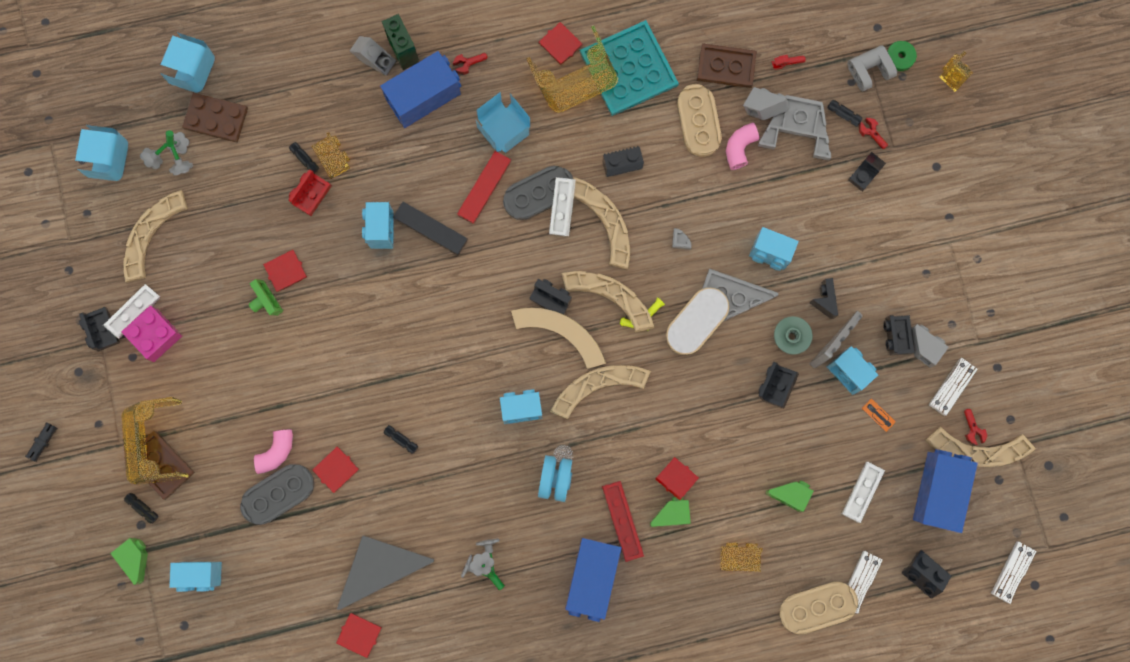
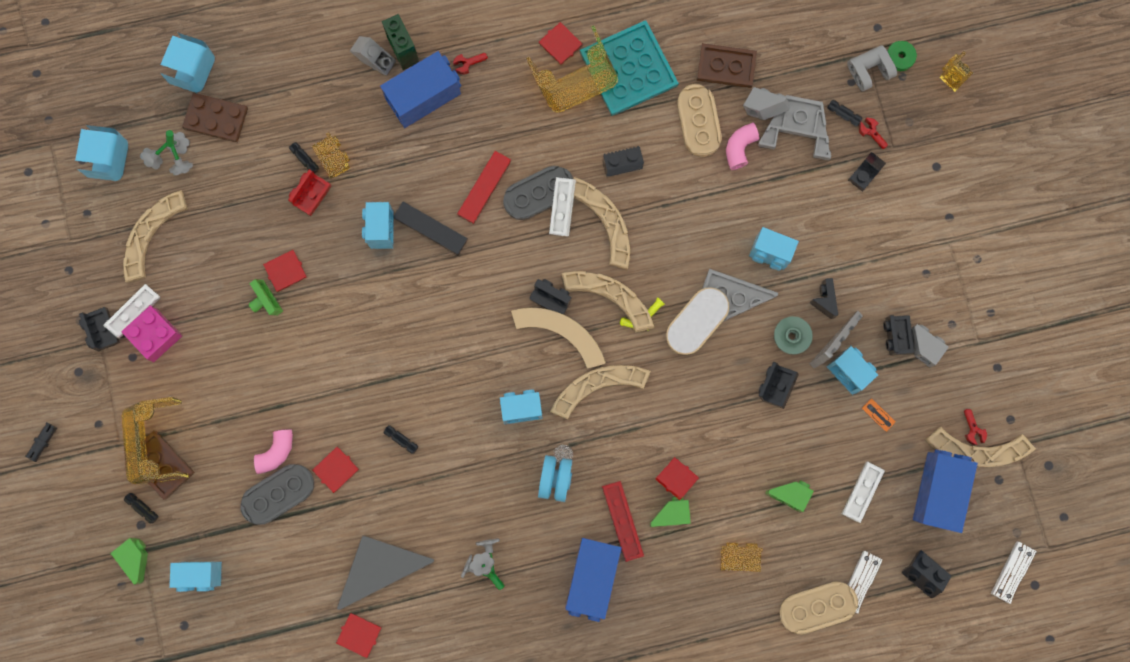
(503, 125): medium azure piece -> none
(680, 240): light grey tile -> none
(783, 60): red bar -> none
(953, 386): white tile -> none

